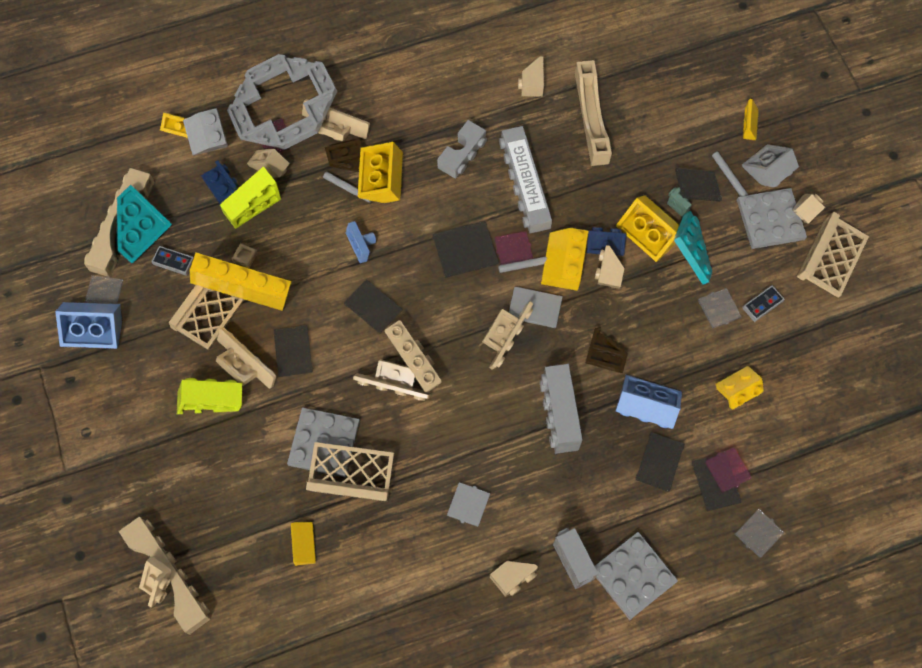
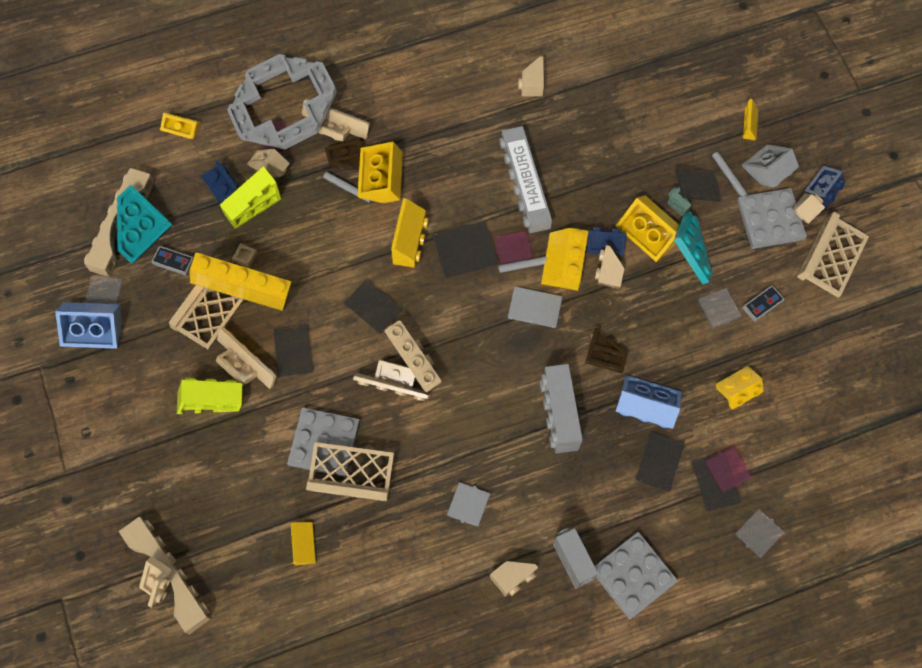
(205, 132): light grey slope -> none
(359, 242): medium blue tile -> none
(409, 234): none -> yellow slope
(455, 161): light grey arch -> none
(502, 332): tan bracket -> none
(595, 132): tan arch -> none
(826, 185): none -> dark blue bracket

